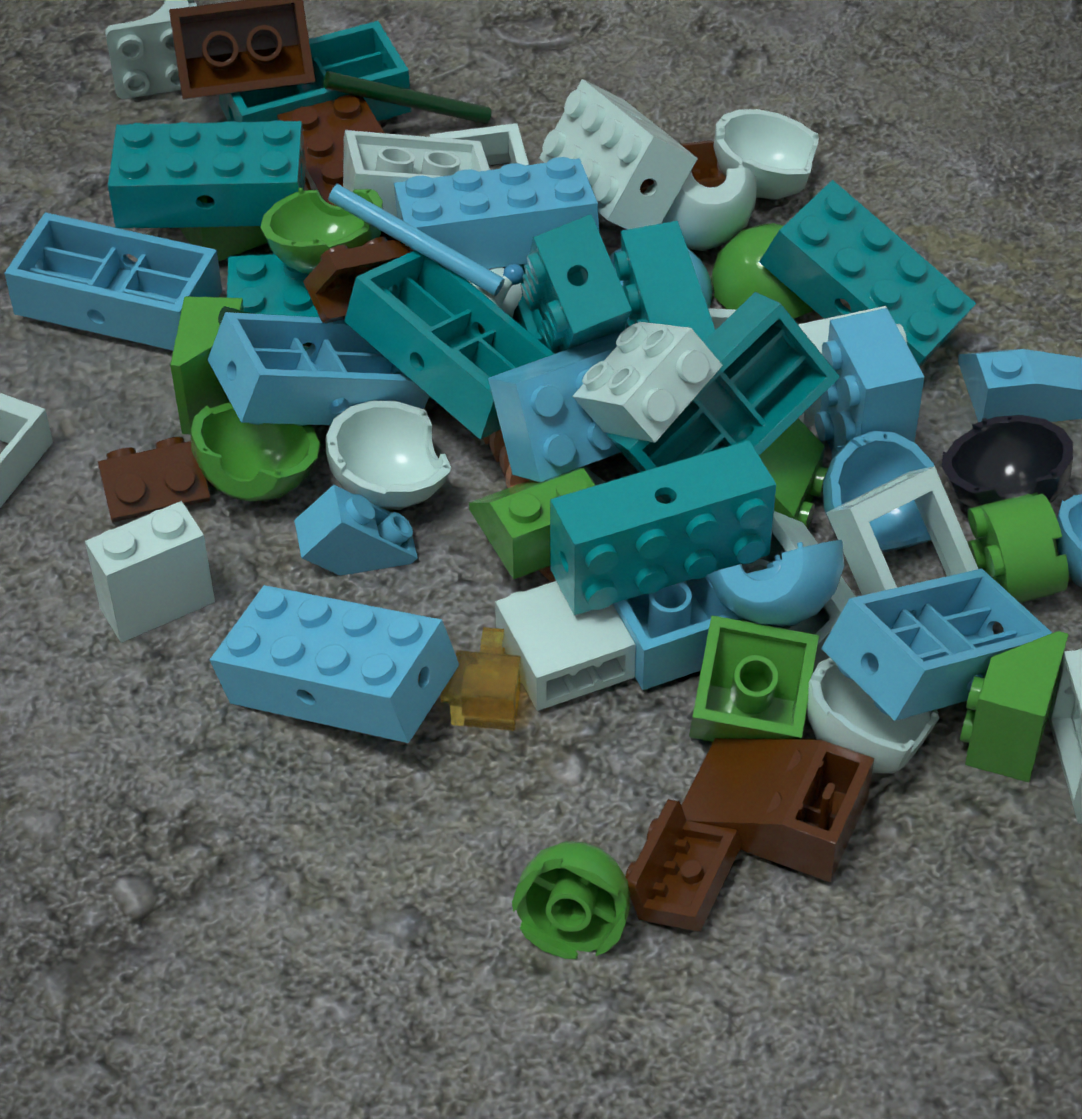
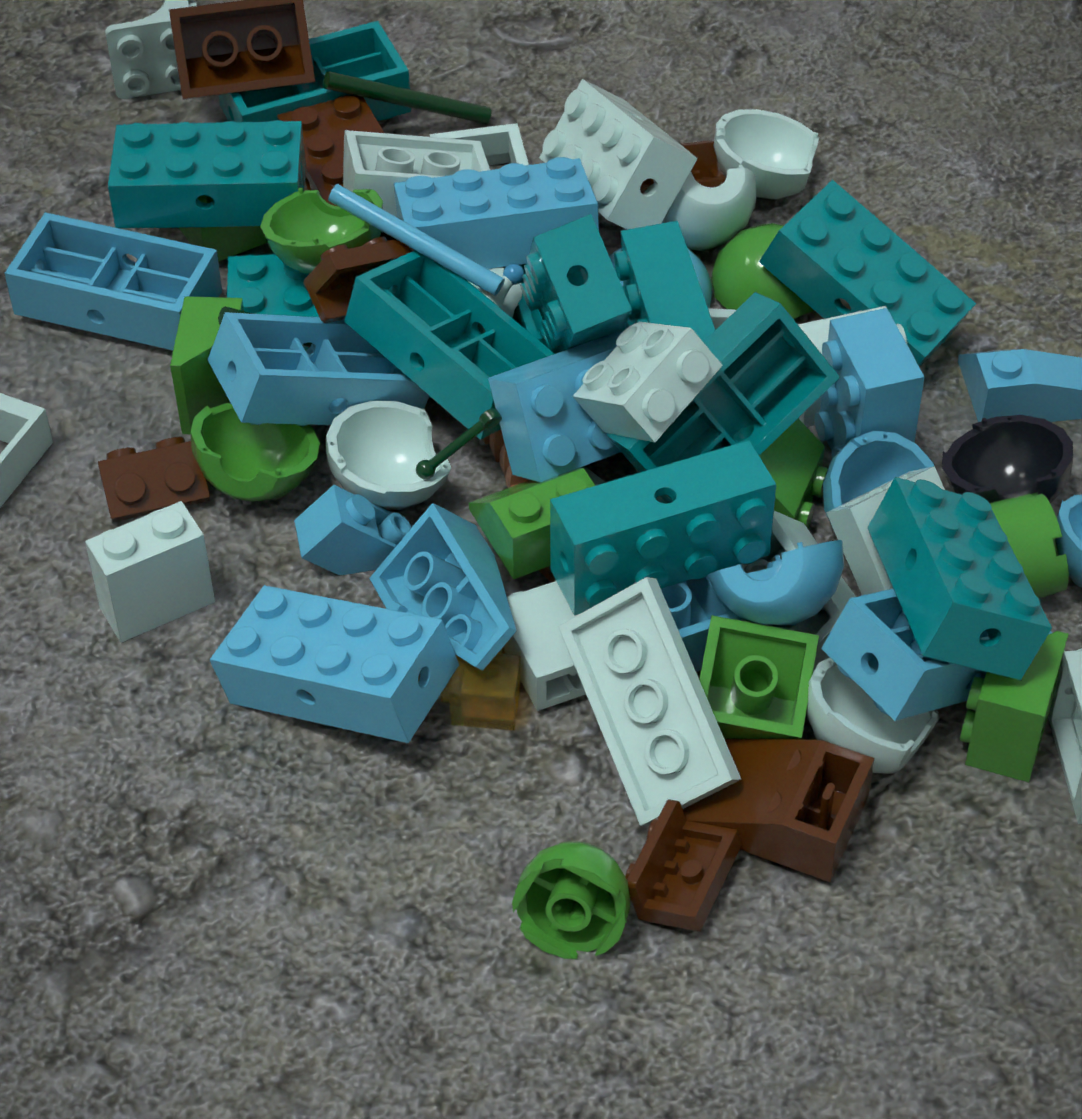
(426, 468): none -> dark green hinge
(453, 576): none -> medium azure wedge
(648, 701): none -> light aqua plate
(958, 578): none -> teal brick

